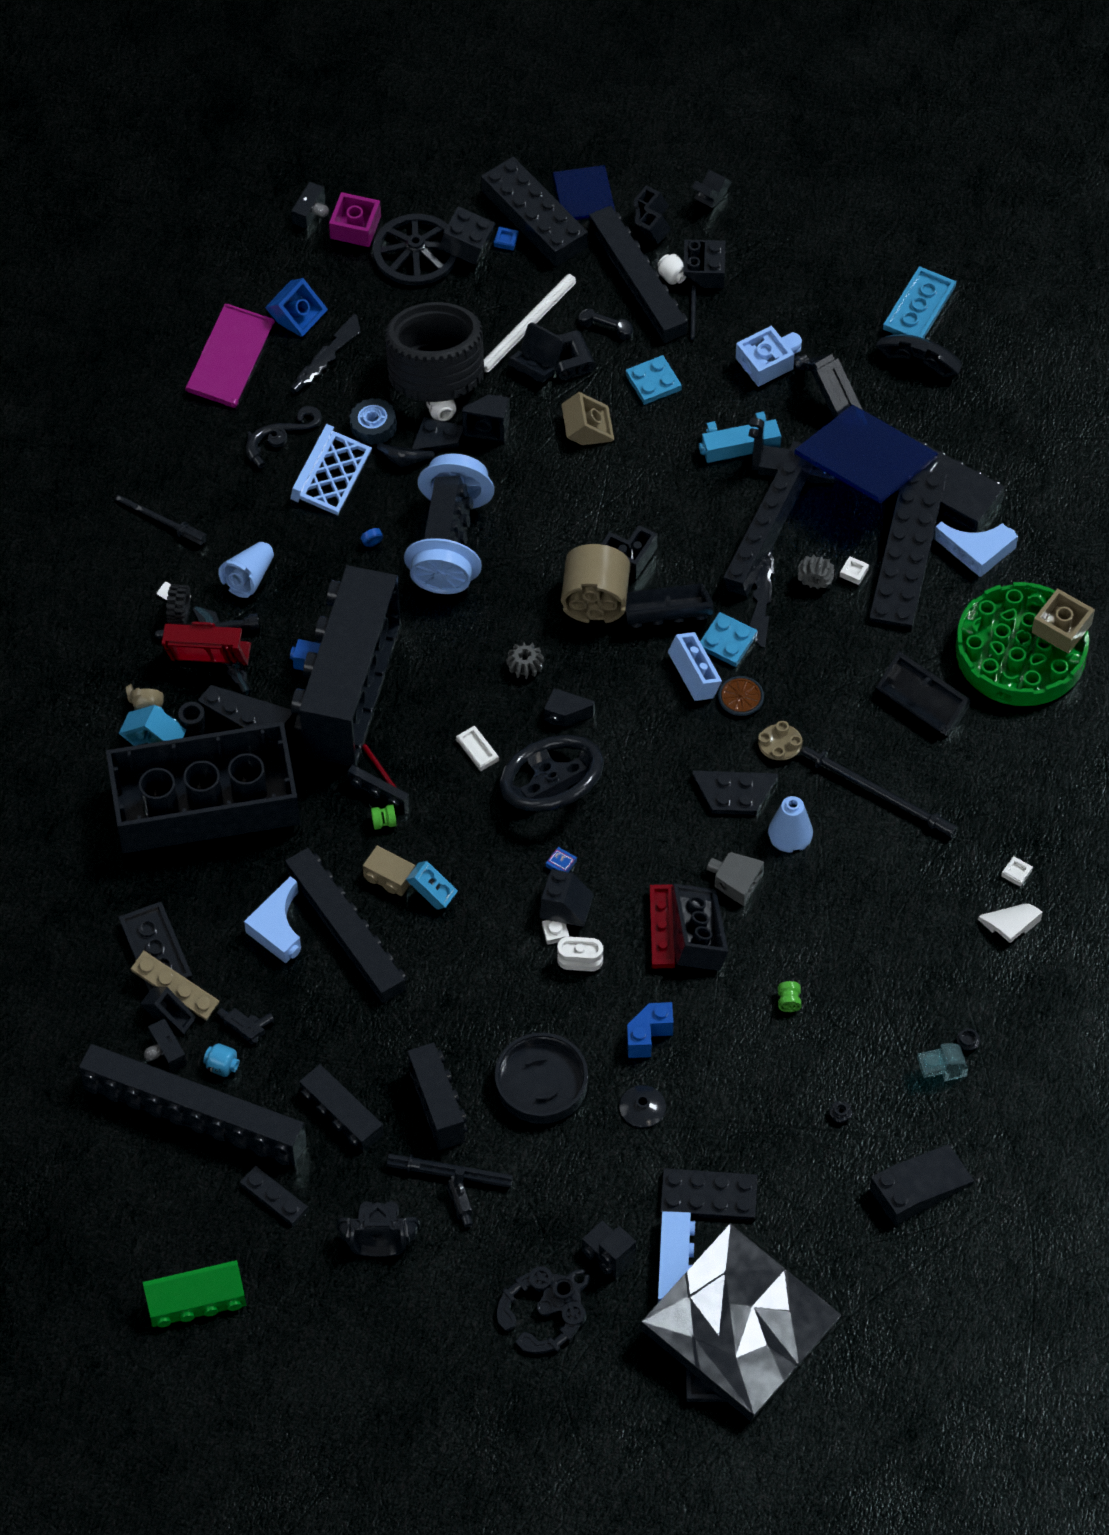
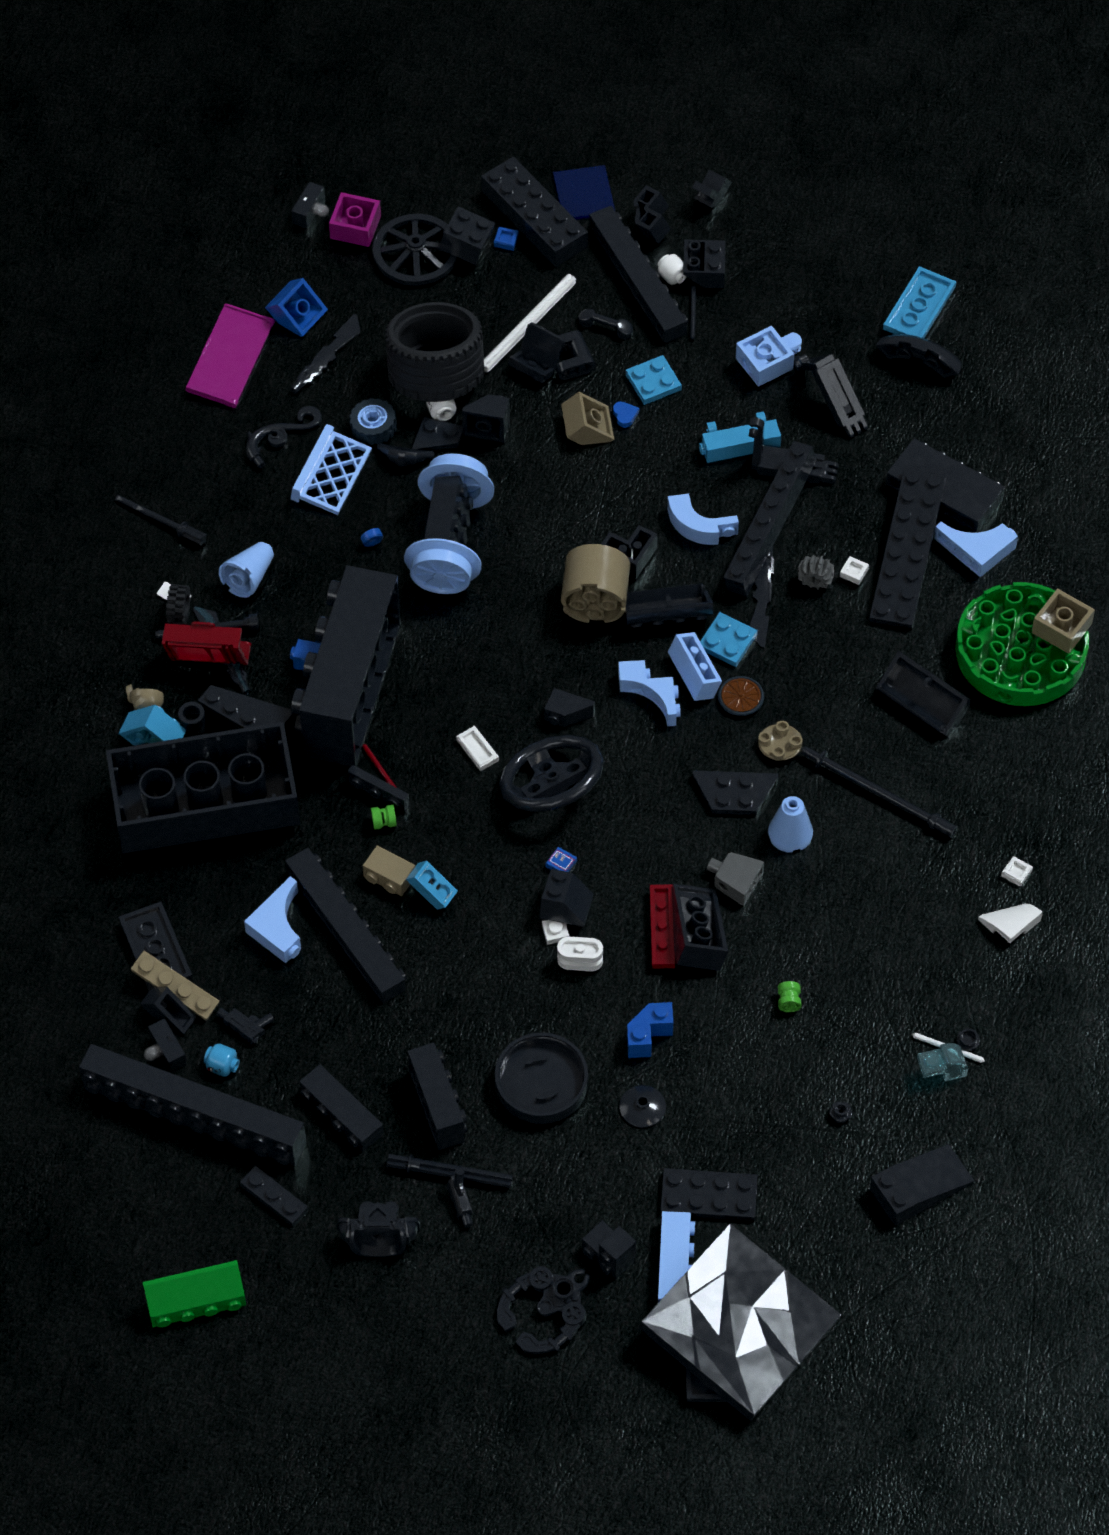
(525, 660): dark grey gear -> none
(625, 413): none -> blue tile
(662, 691): none -> light blue arch
(697, 527): none -> light blue arch
(866, 453): clear blue piece -> none
(937, 1043): none -> white axle

